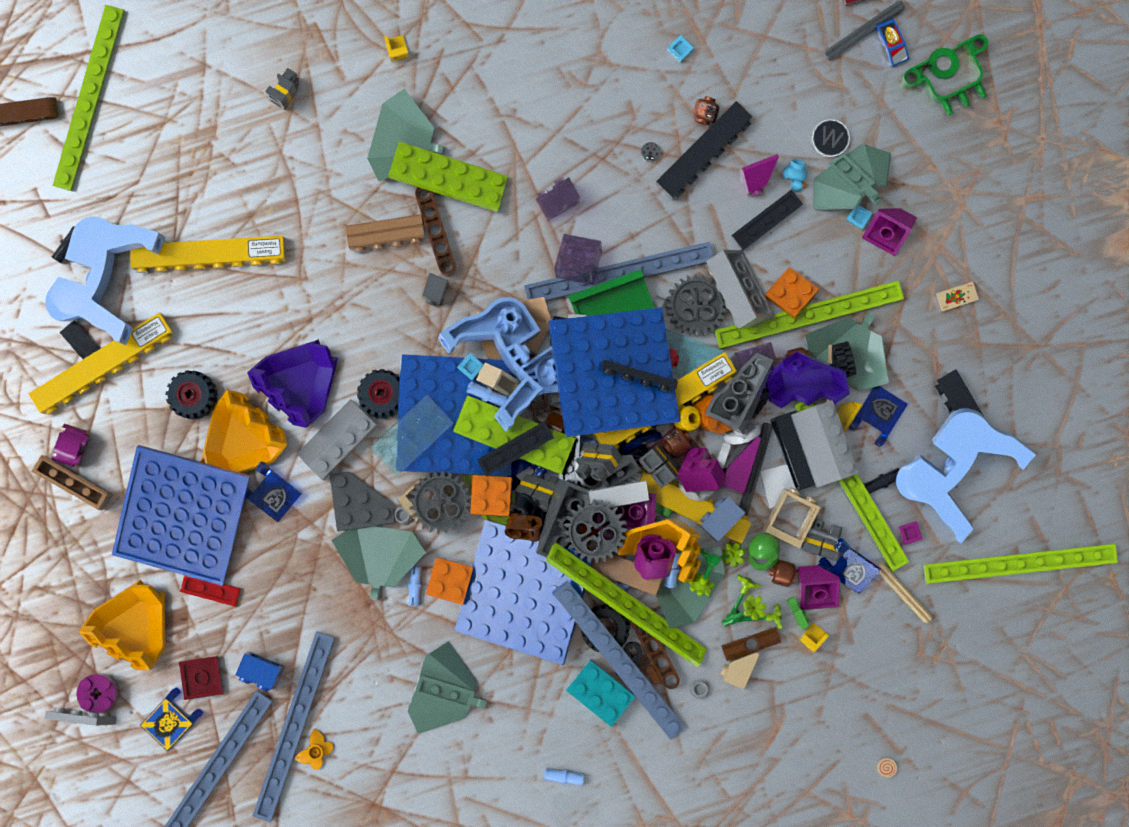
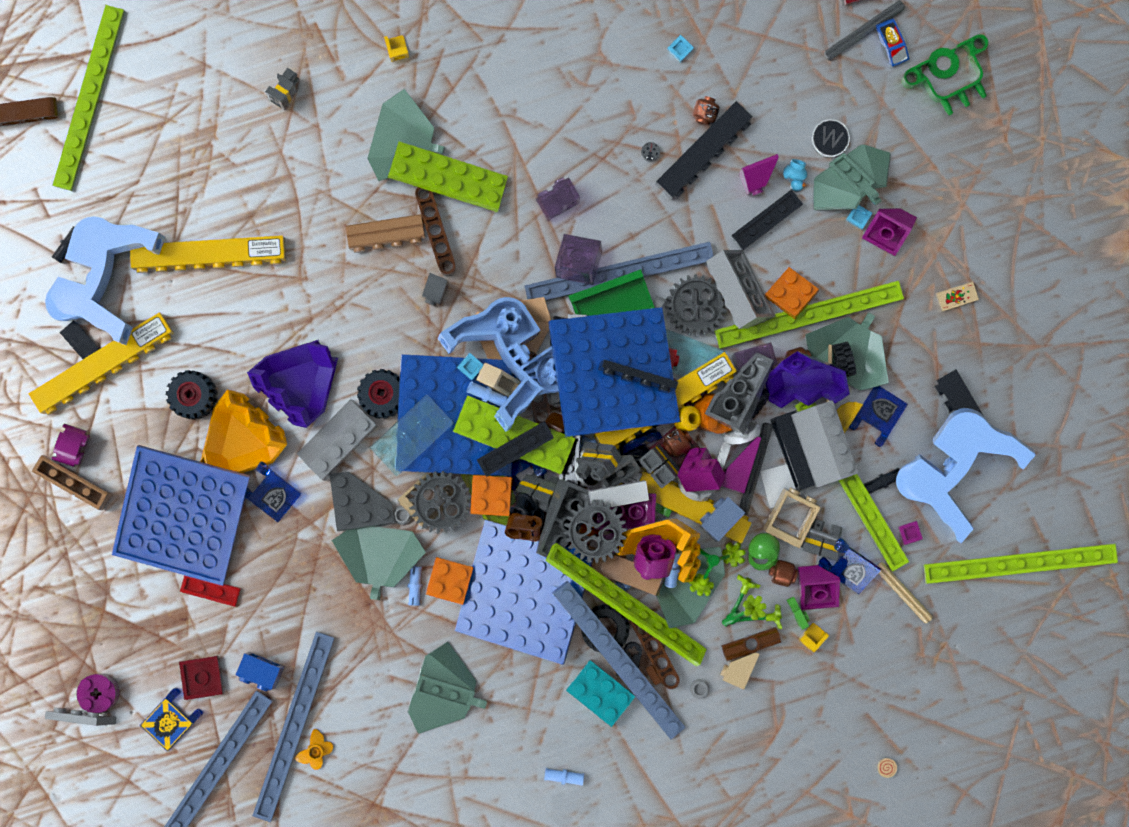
(130, 626): light orange panel -> none

